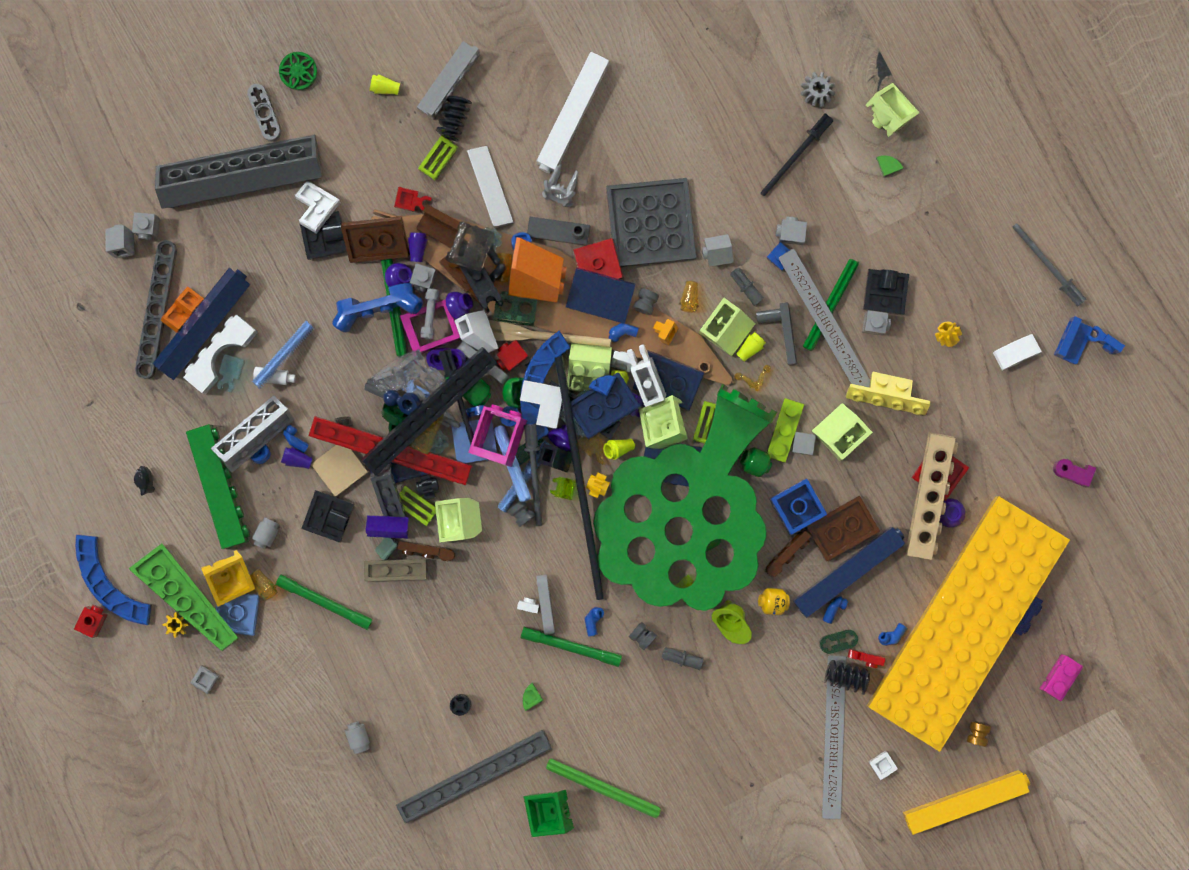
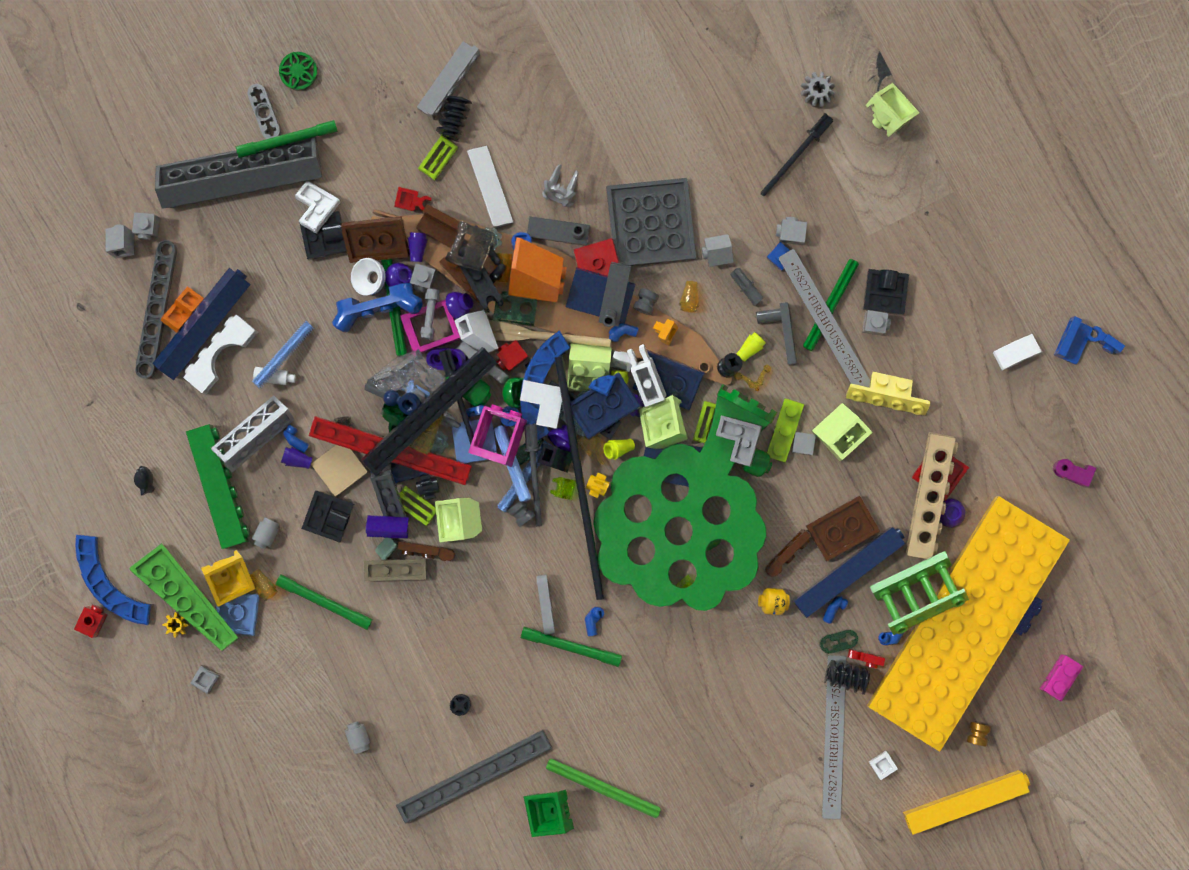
(231, 369): clear light blue plate -> none
(255, 147): none -> green piece
(261, 455): blue tile -> none
(361, 276): none -> white piece
(383, 85): neon yellow cone -> none
(528, 605): white plate -> none
(531, 697): bright green tile -> none
(572, 112): white brick -> none
(614, 294): none -> dark grey piece
(642, 636): dark grey wheel -> none
(682, 658): dark grey axle -> none
(724, 365): none -> black wheel
(727, 327): yellowish green slope -> none
(732, 623): lime piece -> none
(745, 437): none -> light grey plate
(798, 506): blue brick -> none
(888, 165): bright green tile -> none
(910, 576): none -> bright green fence
(948, 334): yellow gear -> none
(1068, 287): dark grey piece -> none

